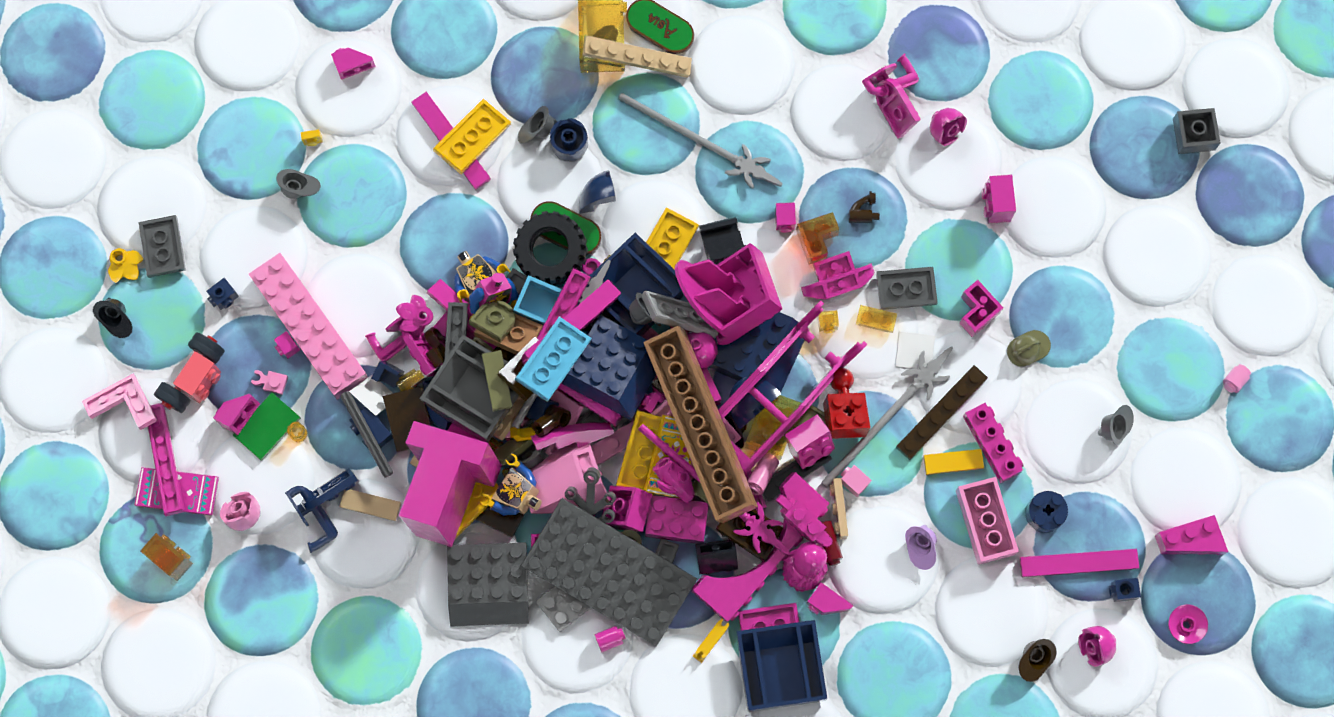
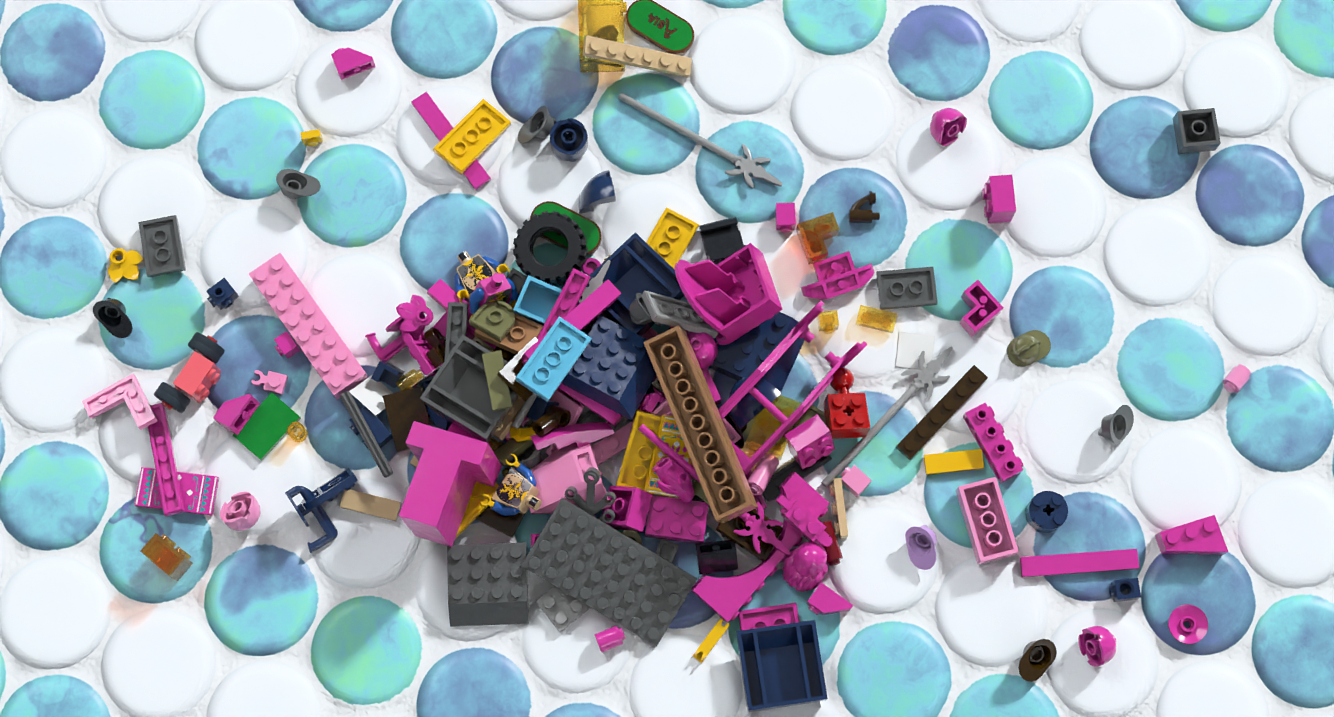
(892, 97): dark pink plate -> none

